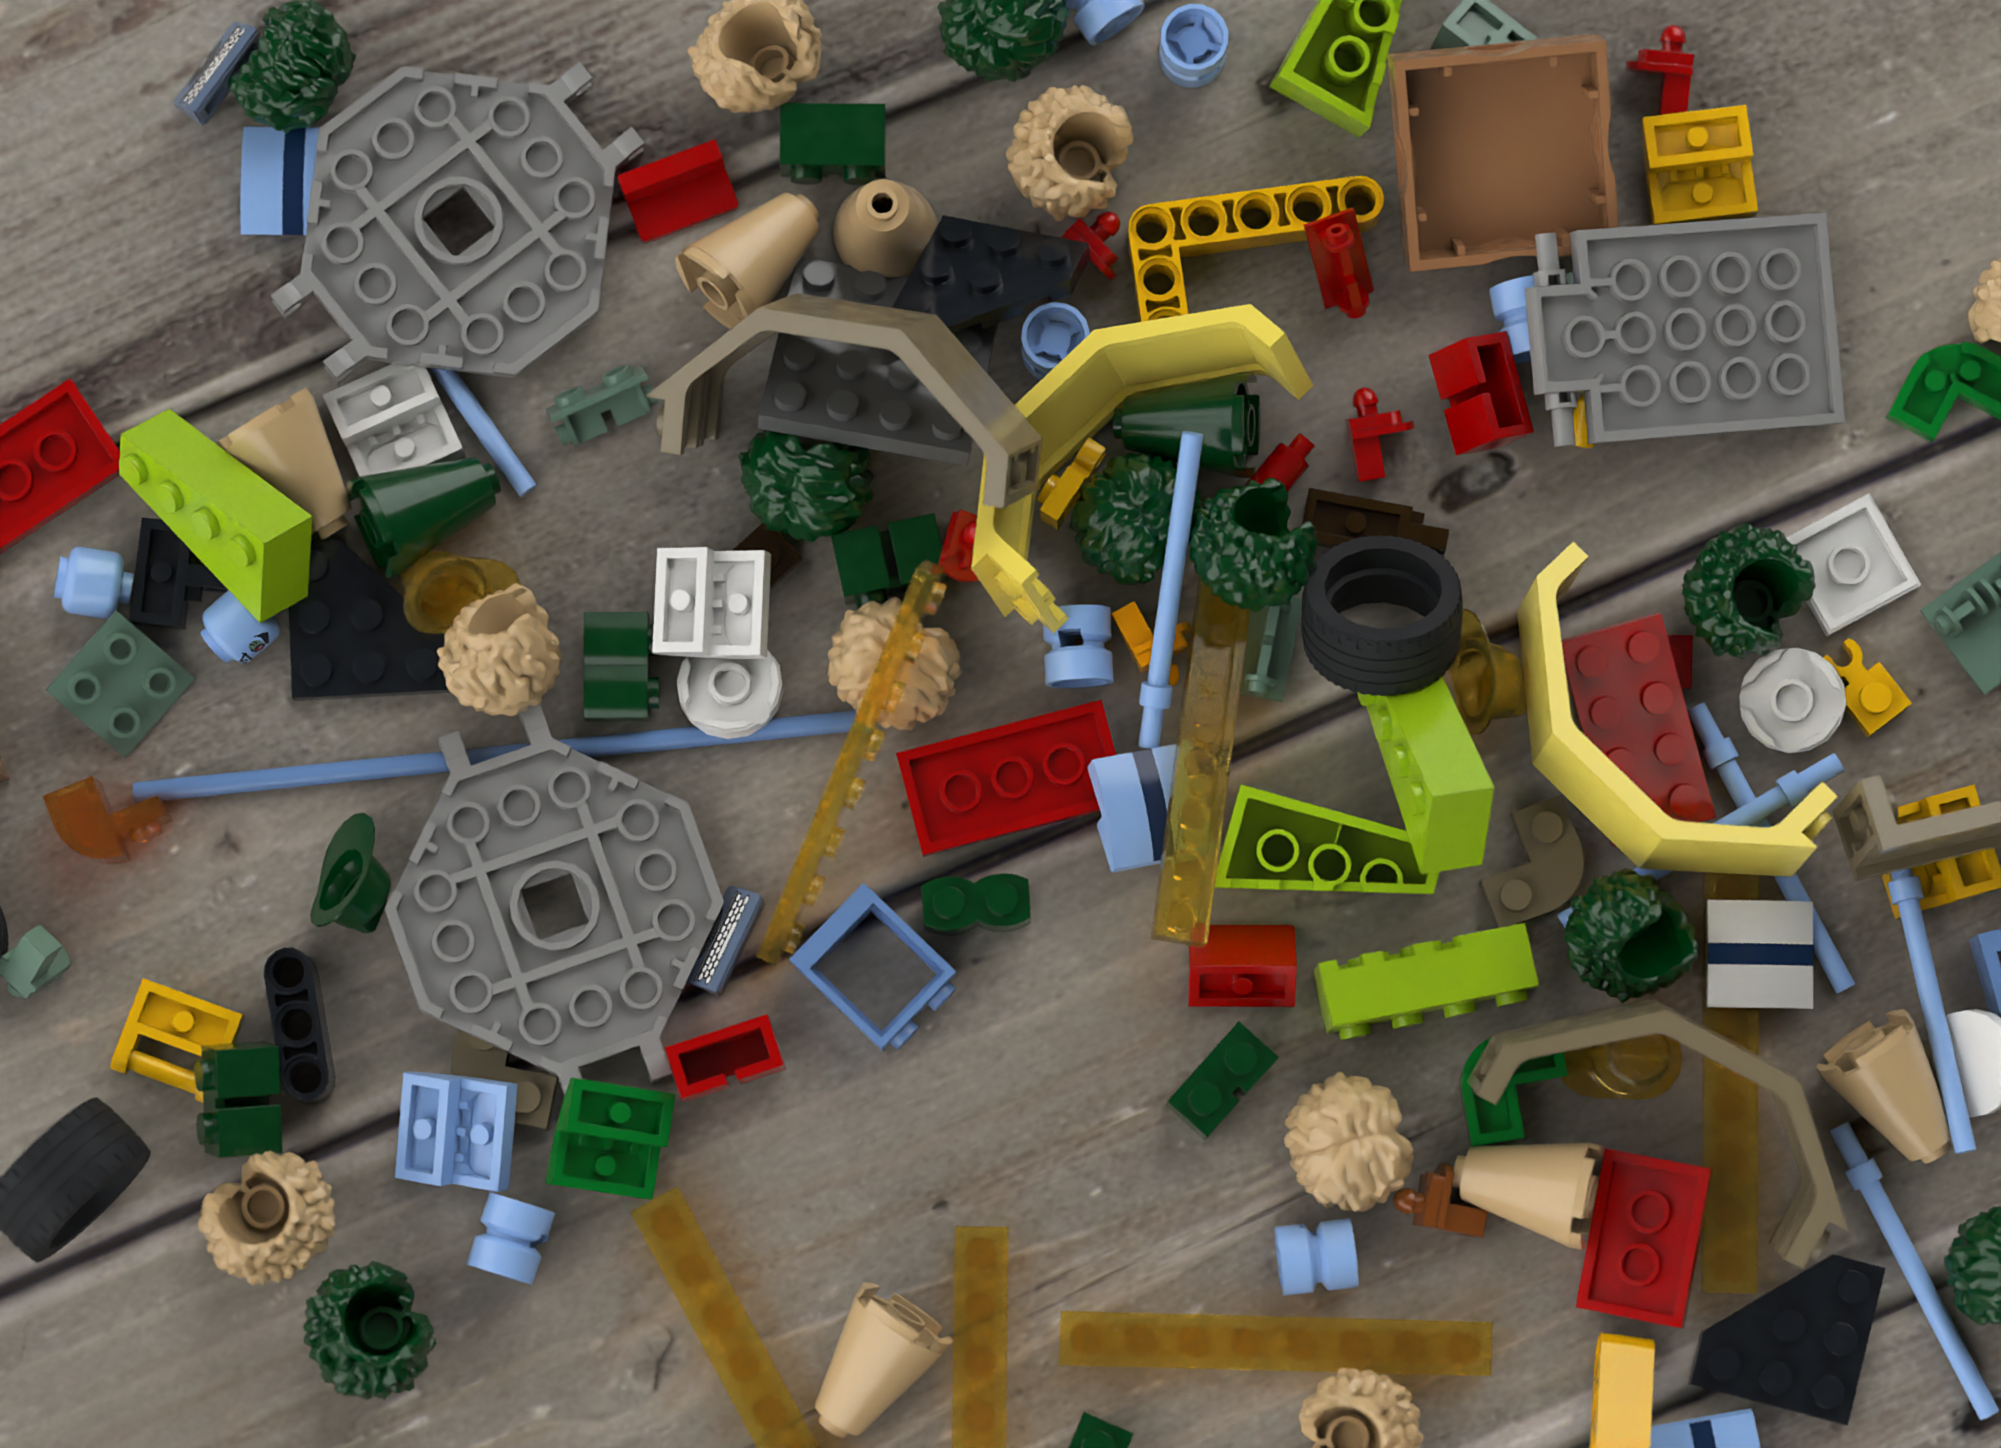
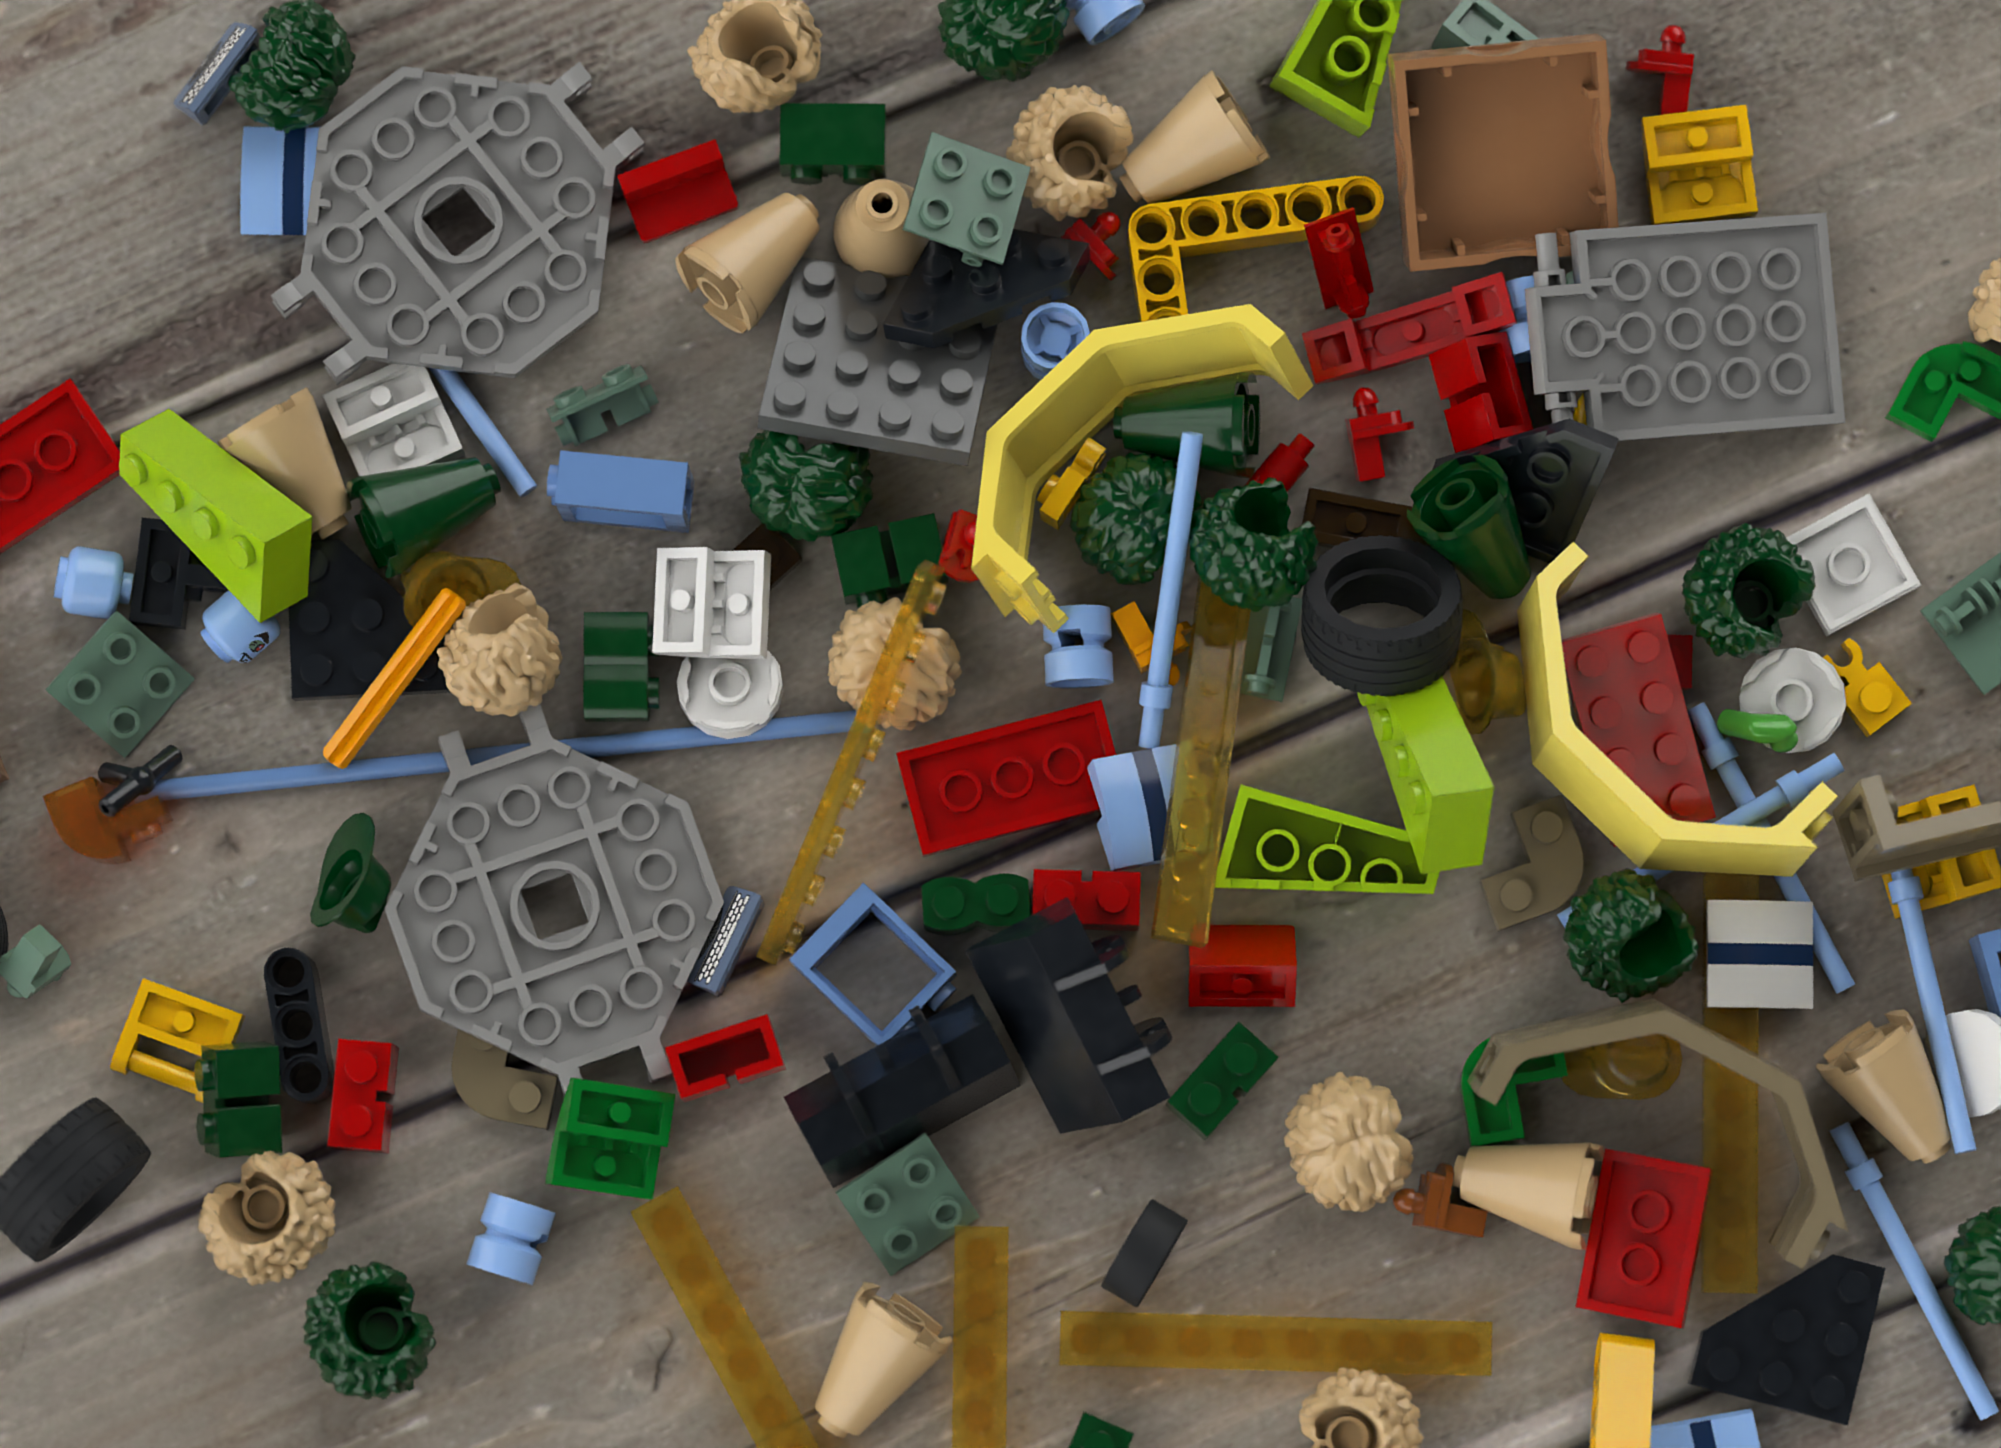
(135, 781): none -> black piece
(356, 1116): none -> red piece
(394, 678): none -> light orange axle
(456, 1130): light blue slope -> none
(622, 491): none -> medium blue window
(902, 1089): none -> black piece
(907, 1204): none -> sand green hinge
(919, 339): dark tan panel -> none
(966, 199): none -> sand green hinge
(1071, 1020): none -> black piece
(1101, 904): none -> red piece
(1144, 1253): none -> black tyre
(1193, 45): light blue wheel -> none
(1193, 145): none -> tan cone
(1316, 1257): light blue wheel -> none
(1409, 331): none -> red slope
(1425, 980): lime wedge -> none
(1473, 524): none -> dark green cone
(1550, 479): none -> black plate
(1761, 728): none -> bright green arm

